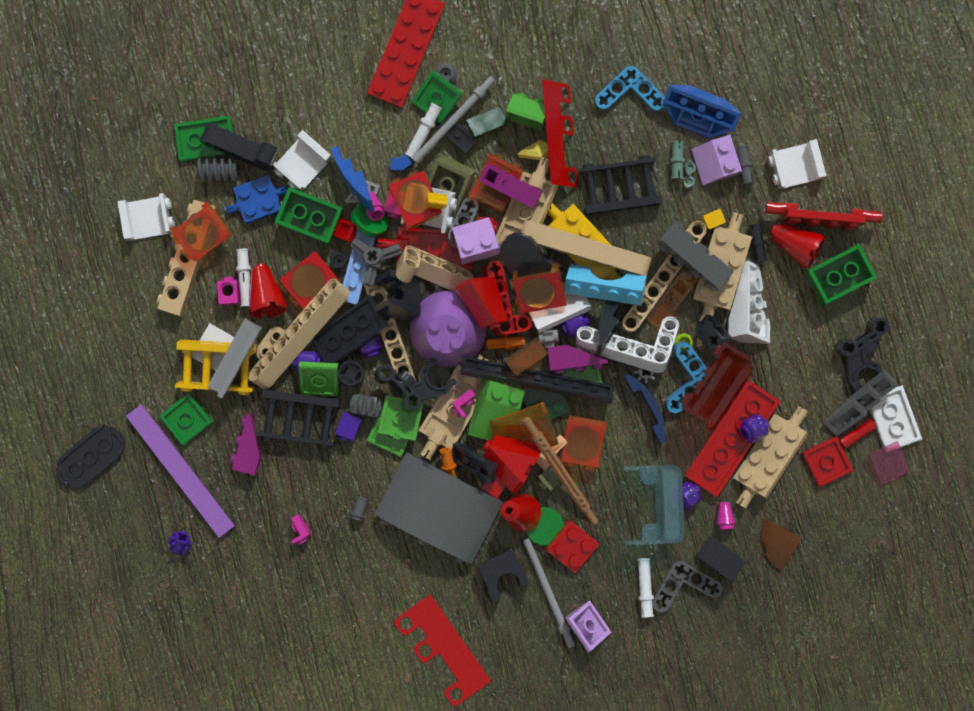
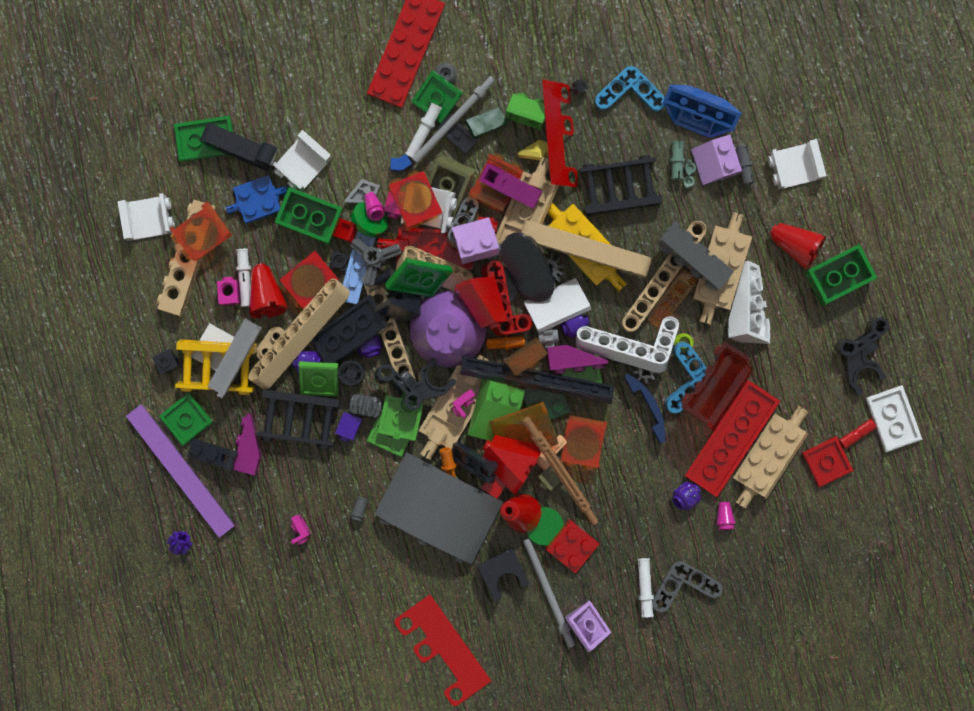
(90, 457): black tile -> none
(166, 362): none -> black brick
(212, 454): none -> black plate
(217, 170): dark grey piece -> none
(354, 180): blue slope -> none
(419, 277): none -> green tile
(436, 200): yellow slope -> none
(539, 290): panel -> none
(579, 86): none -> black plate
(607, 325): black slope -> none
(627, 289): medium azure arch -> none
(669, 504): clear light blue windscreen -> none
(712, 332): black piece -> none
(713, 219): yellow slope -> none
(721, 559): black piece -> none
(754, 428): dark purple head -> none
(758, 242): black pin -> none
(778, 543): reddish brown brick -> none
(793, 216): red plate -> none
(860, 402): dark grey slope -> none
(889, 462): clear pink piece -> none

